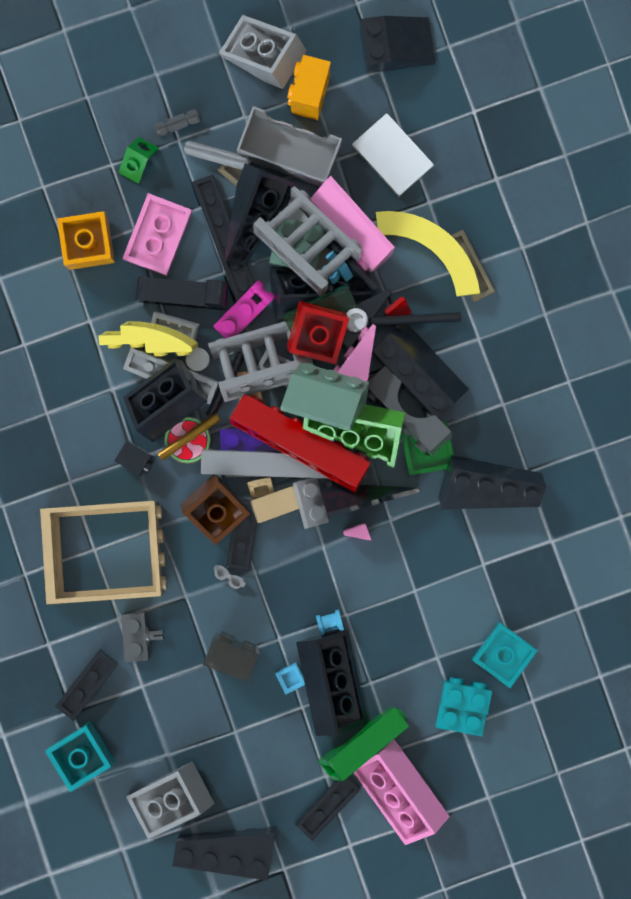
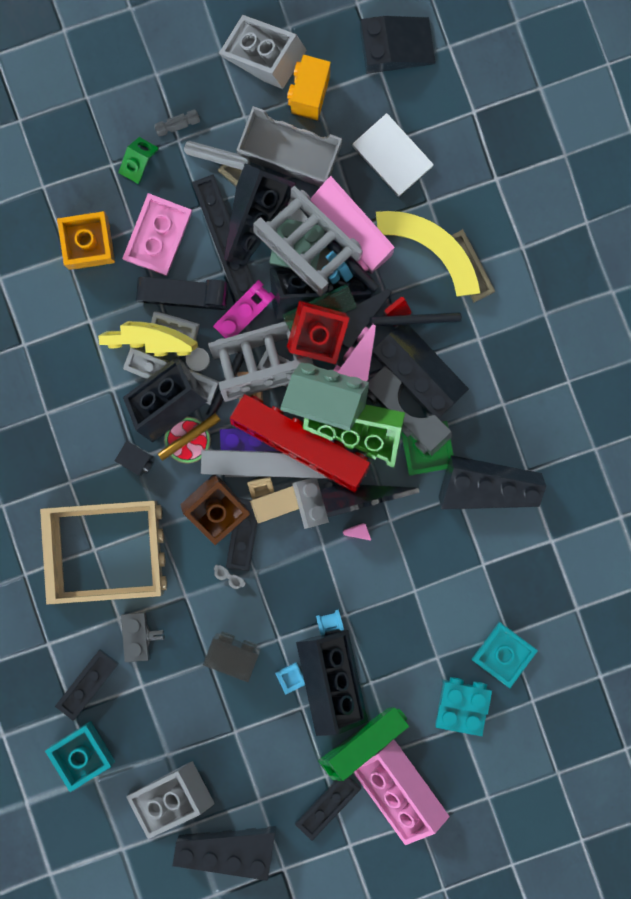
(357, 321): white tile -> none

